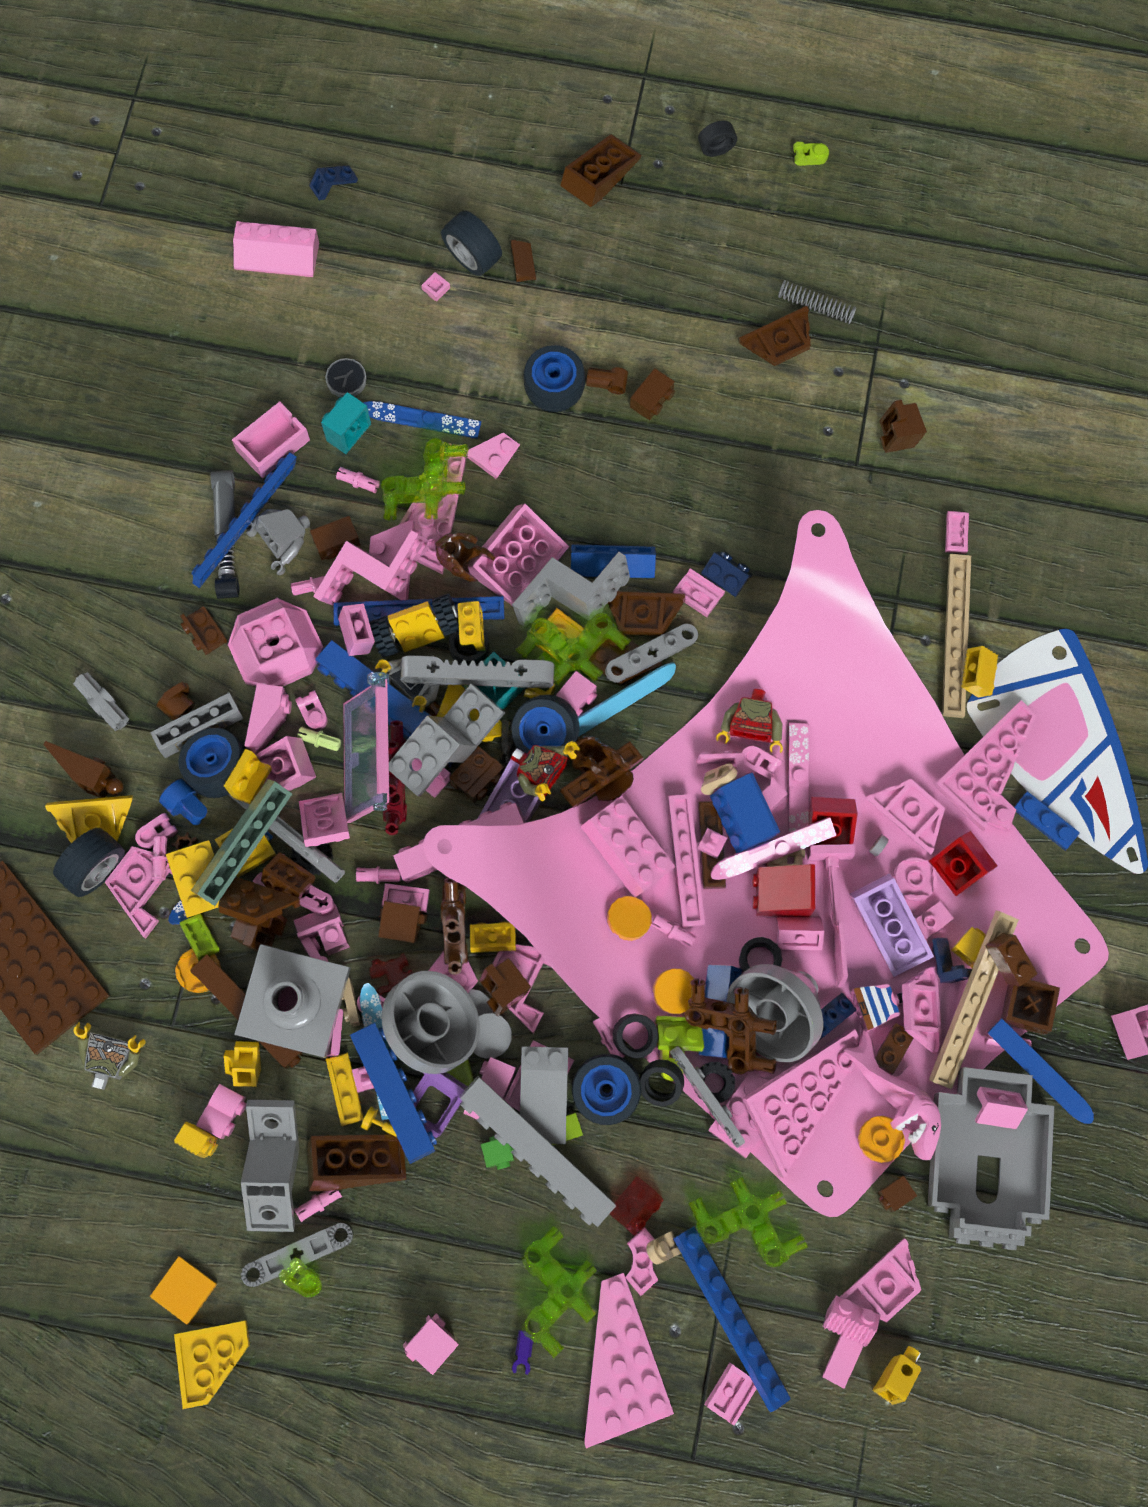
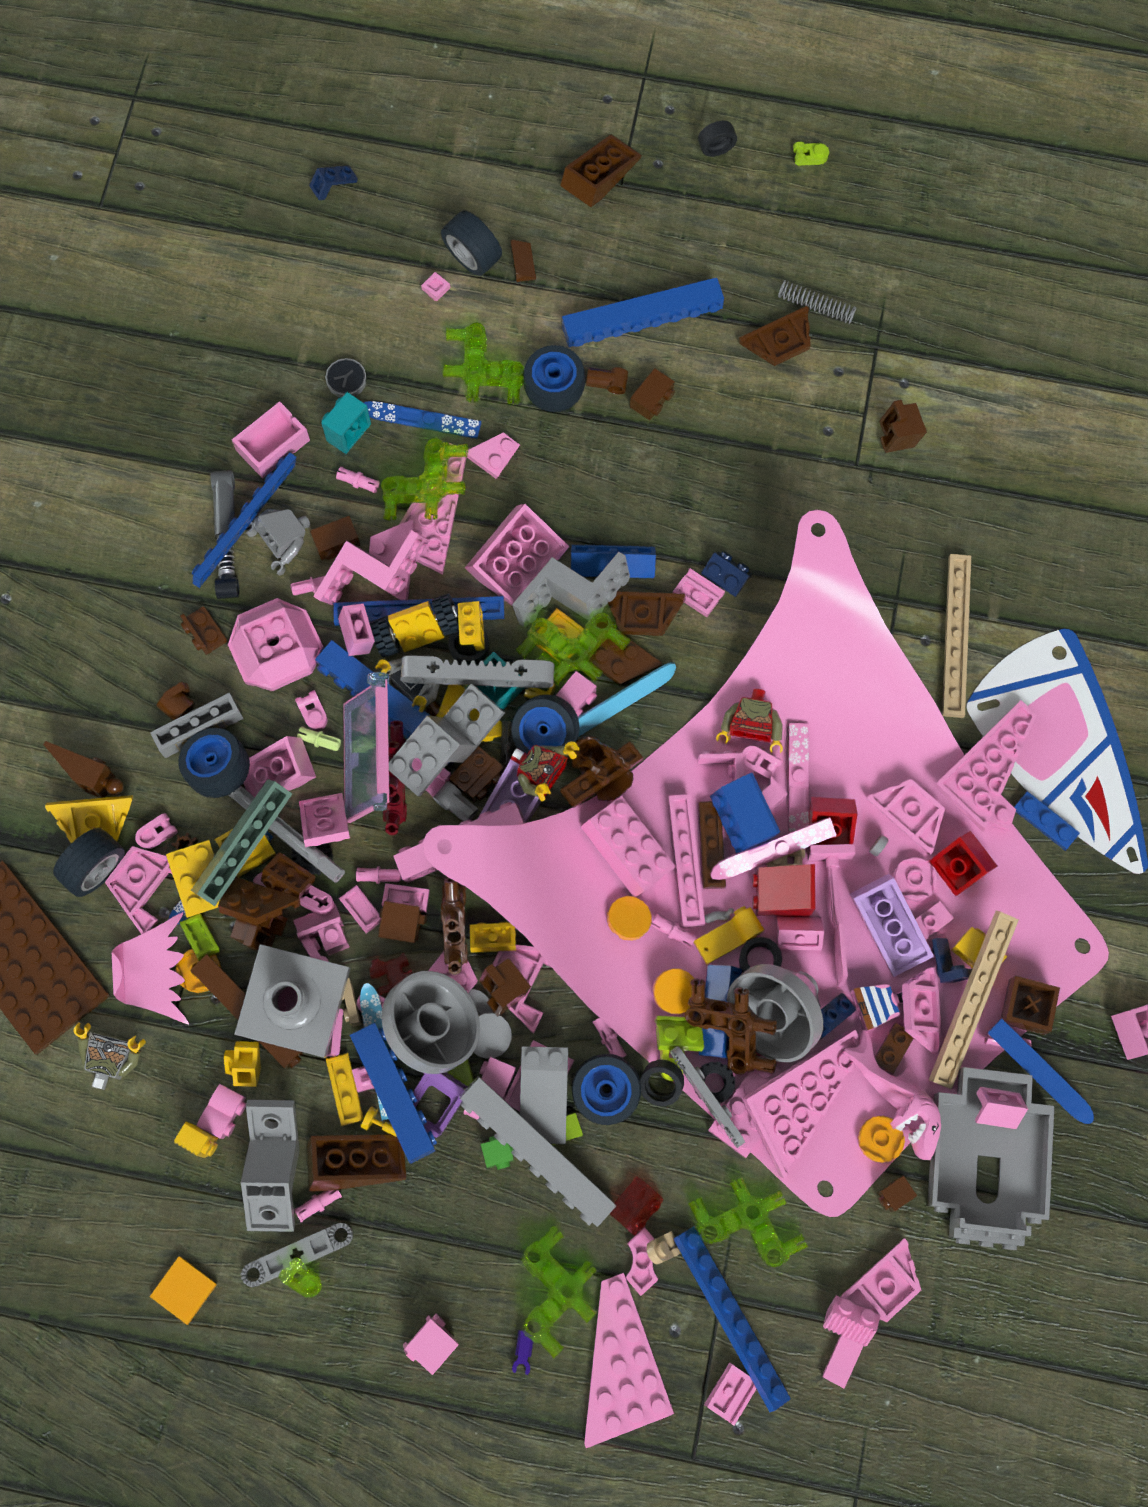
(101, 701): light grey piece -> none
(144, 972): none -> bright pink piece
(159, 858): bright pink axle -> none
(181, 799): blue piece -> none
(207, 1359): yellow plate -> none
(247, 777): yellow bracket -> none
(267, 715): bright pink slope -> none
(275, 249): bright pink slope -> none
(361, 909): none -> bright pink tile
(451, 798): none -> light grey piece
(455, 556): reddish brown hair -> none
(489, 372): none -> clear neon green pin
(639, 660): light grey piece -> none
(642, 312): none -> blue brick
(652, 1035): black tyre -> none
(712, 843): bright pink tile -> none
(718, 777): tan plate -> none
(718, 915): none -> light grey piece
(730, 935): none -> yellow door
(894, 1384): yellow torso -> none
(957, 532): bright pink plate -> none
(979, 671): yellow brick -> none
(1011, 959): reddish brown brick -> none

